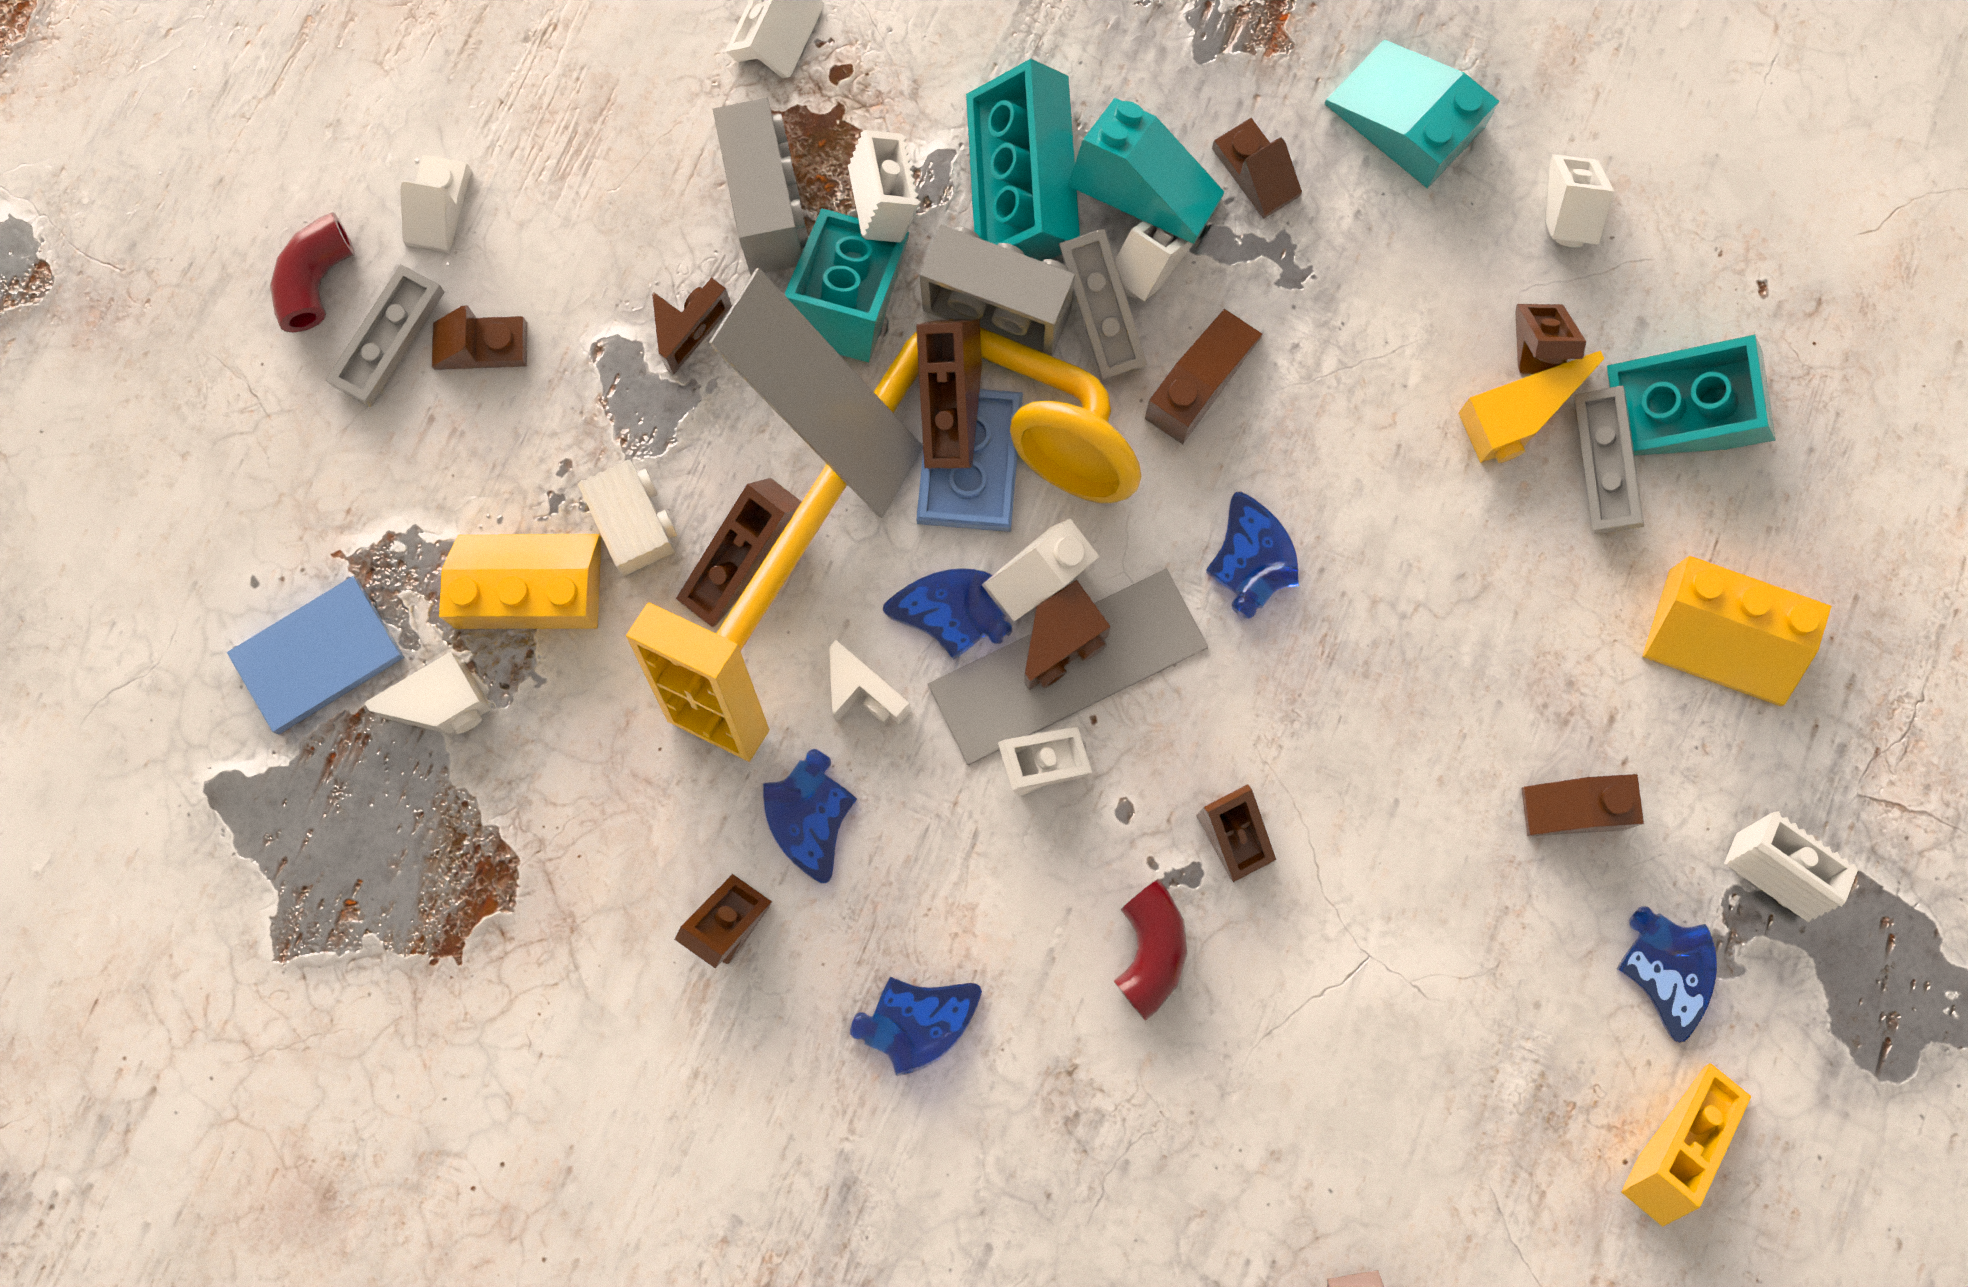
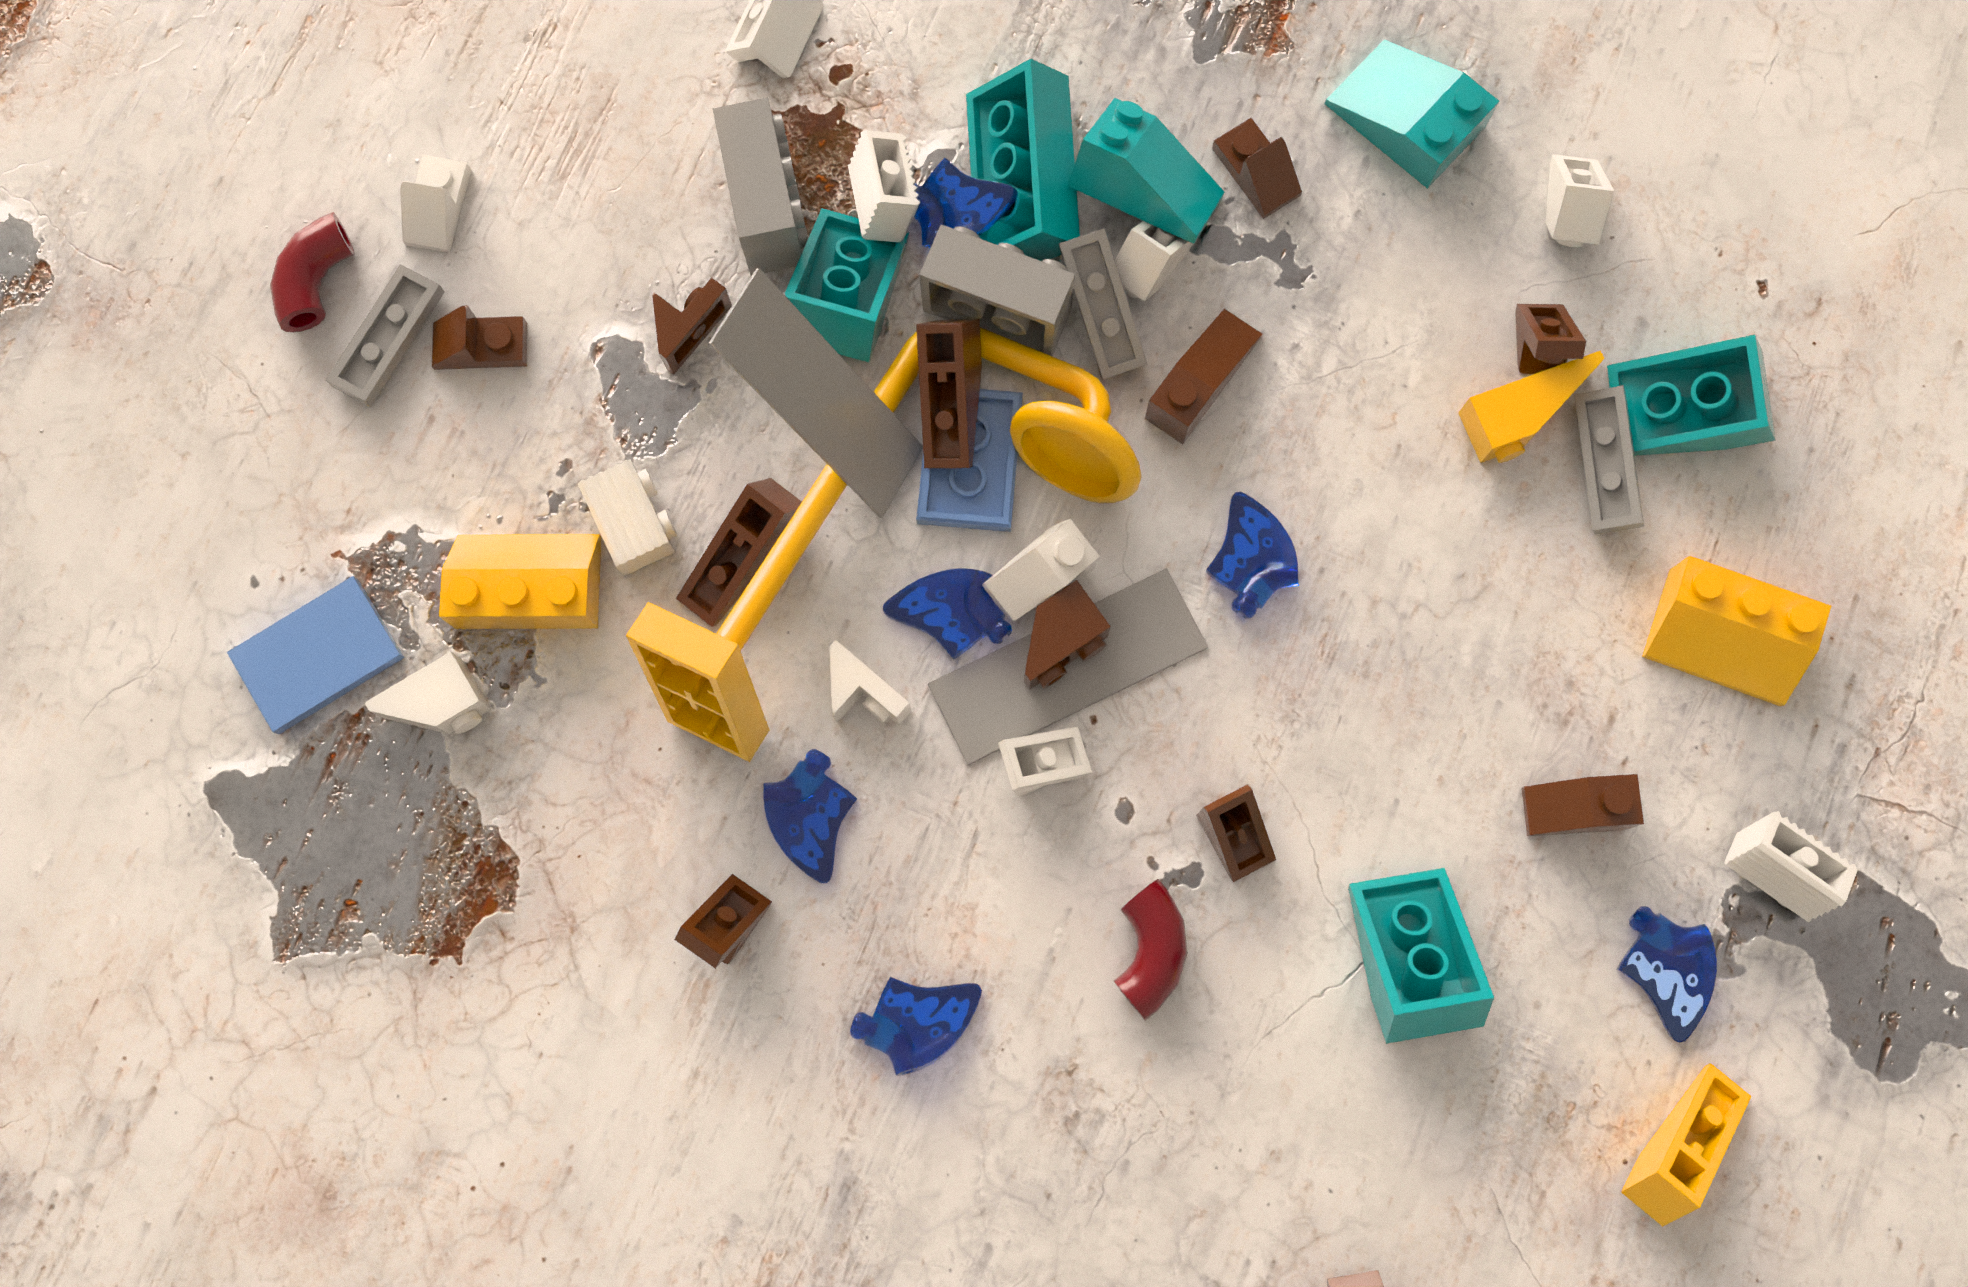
(959, 200): none -> clear blue arm
(1419, 956): none -> teal slope

